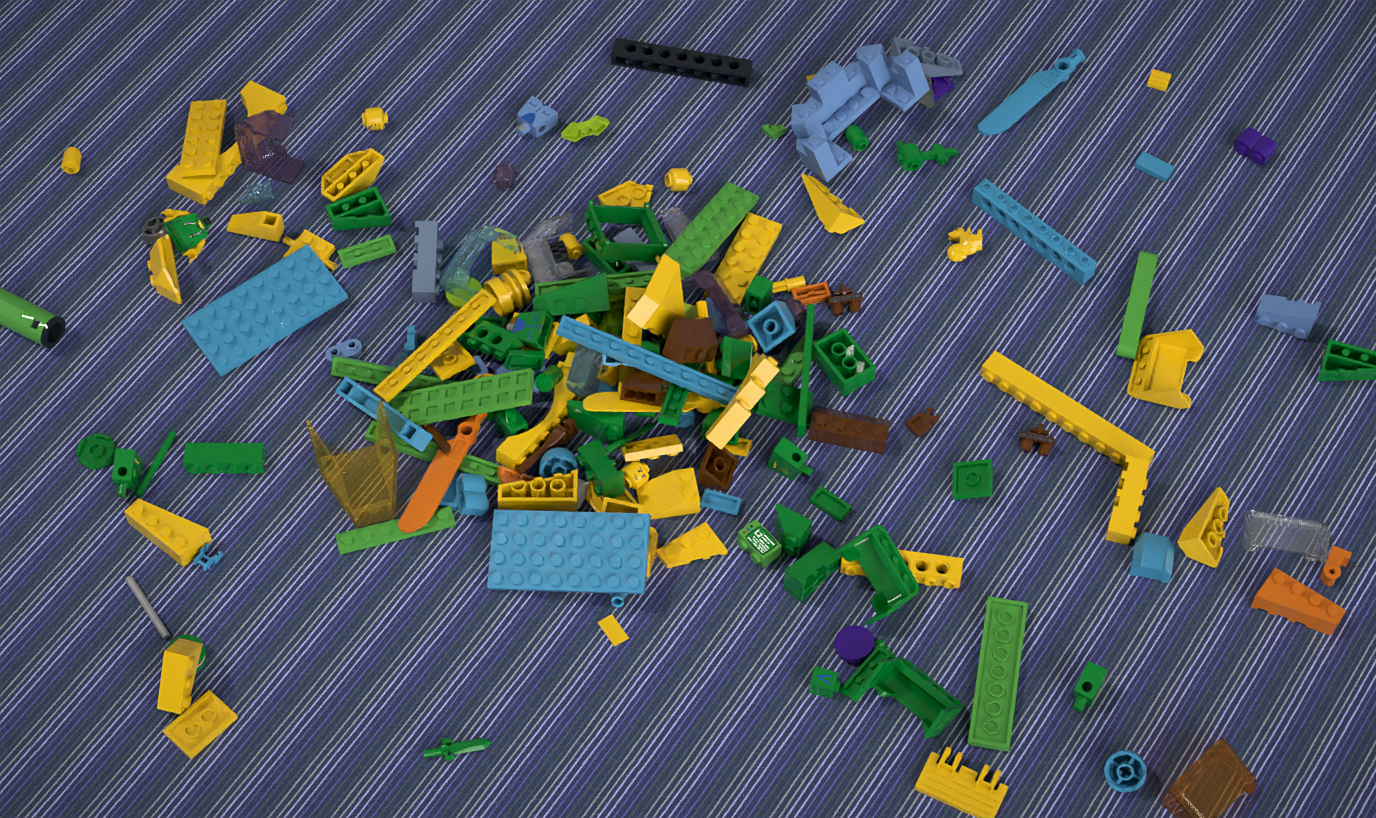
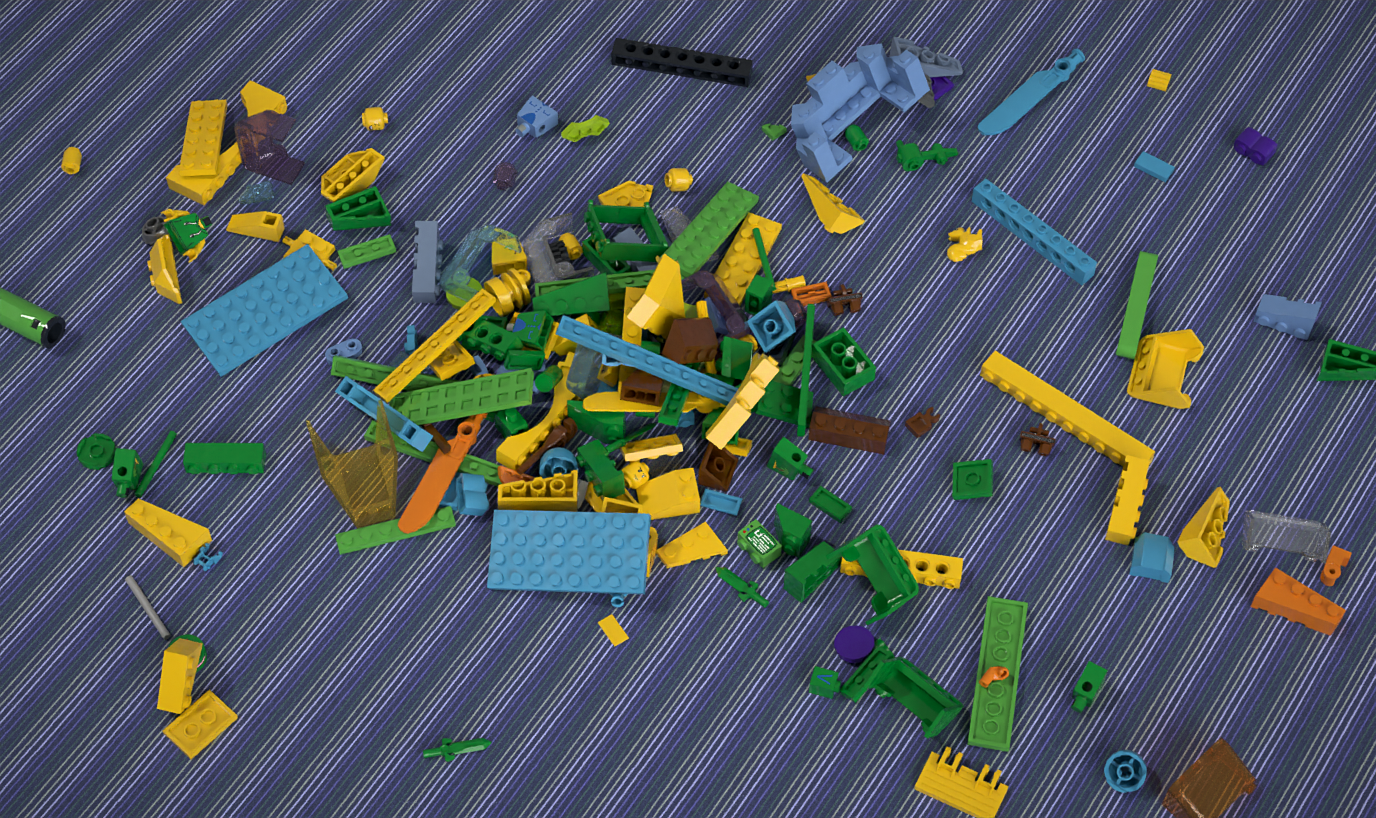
(740, 585): none -> green sword
(763, 256): none -> green bar
(993, 673): none -> orange arm

